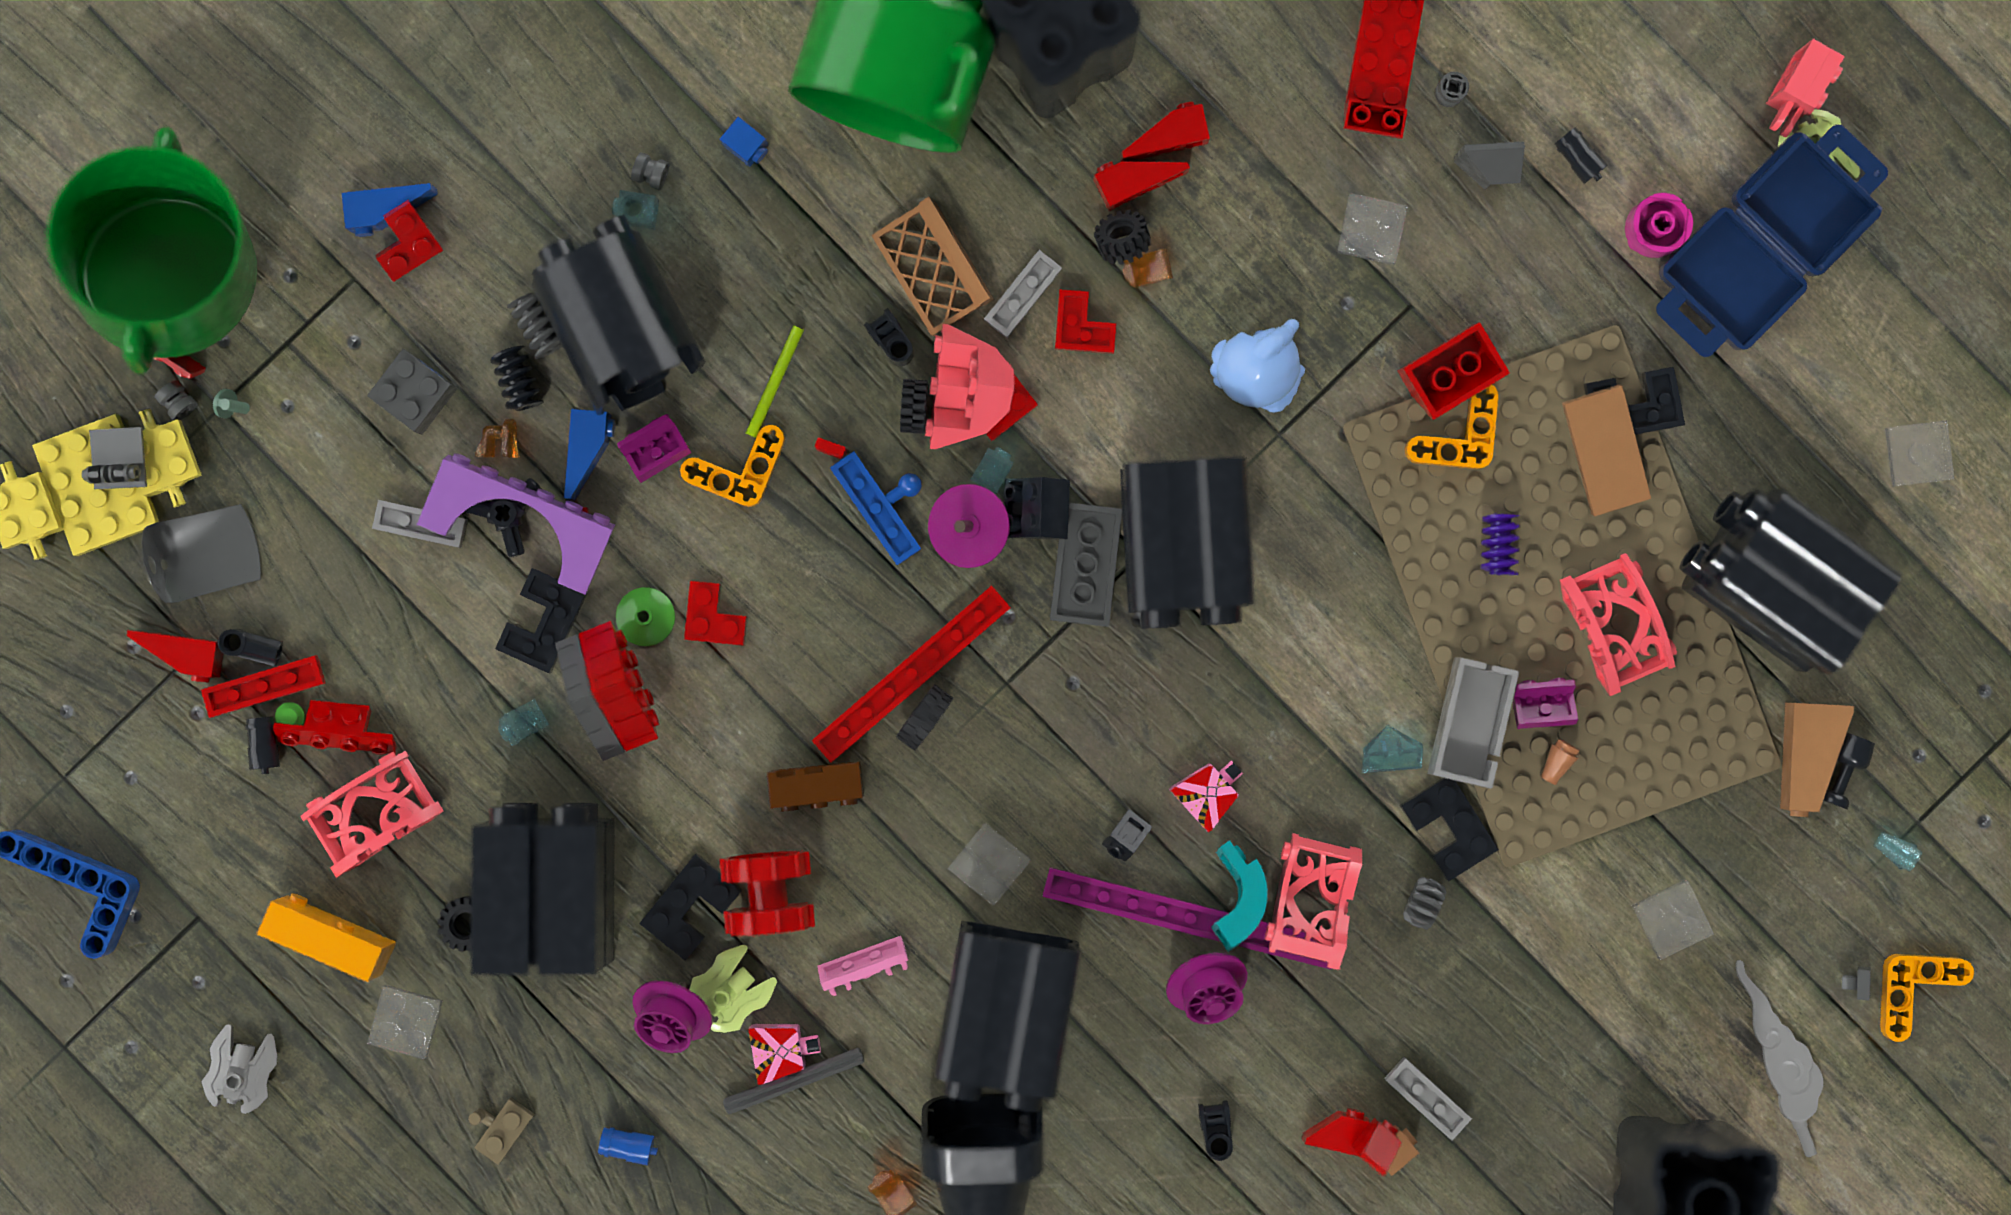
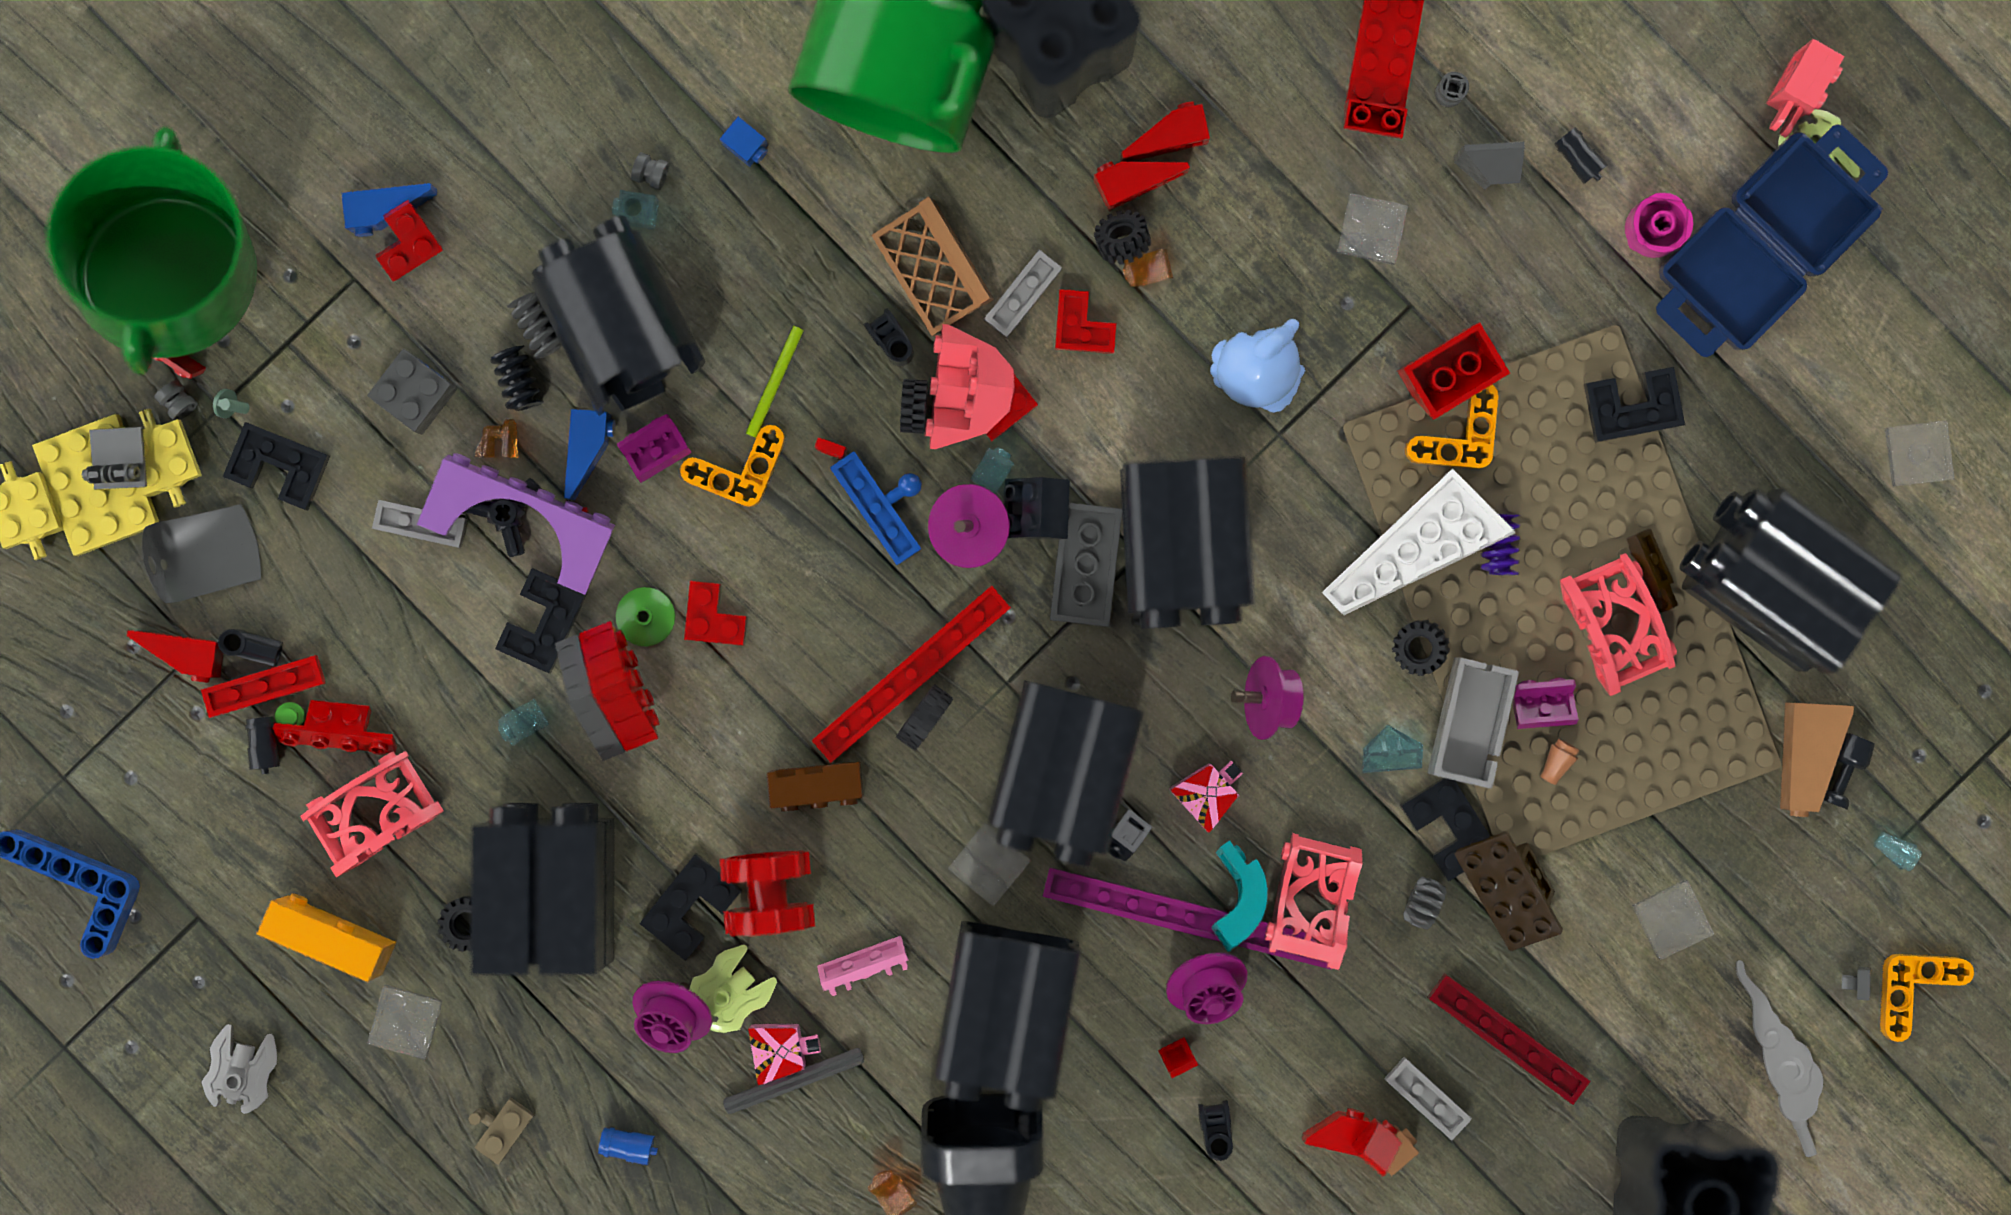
(261, 446): none -> black plate
(1064, 772): none -> black brick
(1178, 1057): none -> red plate
(1270, 698): none -> magenta piece
(1405, 656): none -> black tyre
(1432, 534): none -> white wing
(1508, 1039): none -> dark red plate
(1511, 889): none -> dark brown bracket
(1606, 450): medium nougat tile -> none
(1654, 568): none -> dark brown hinge

